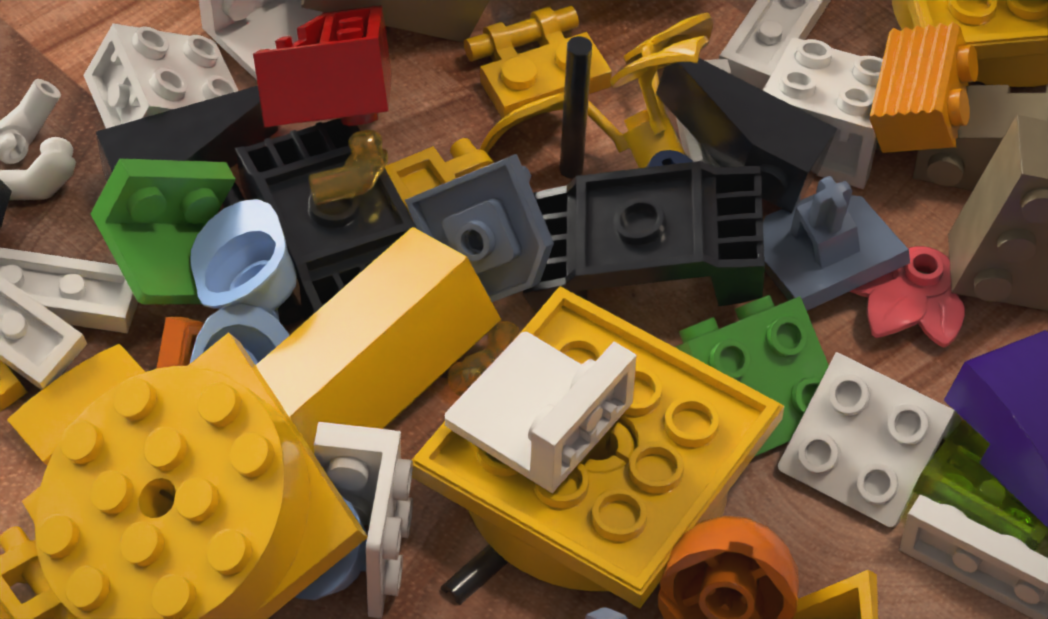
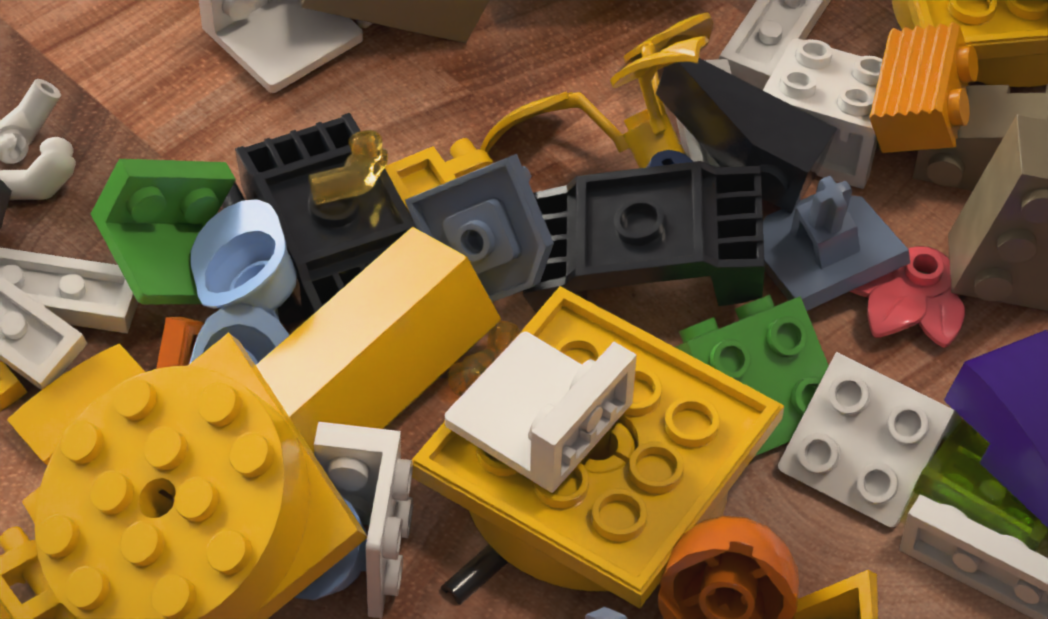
(154, 72): white bracket -> none
(189, 133): black slope -> none
(330, 72): red wedge -> none
(534, 74): yellow plate -> none
(575, 106): black bar -> none

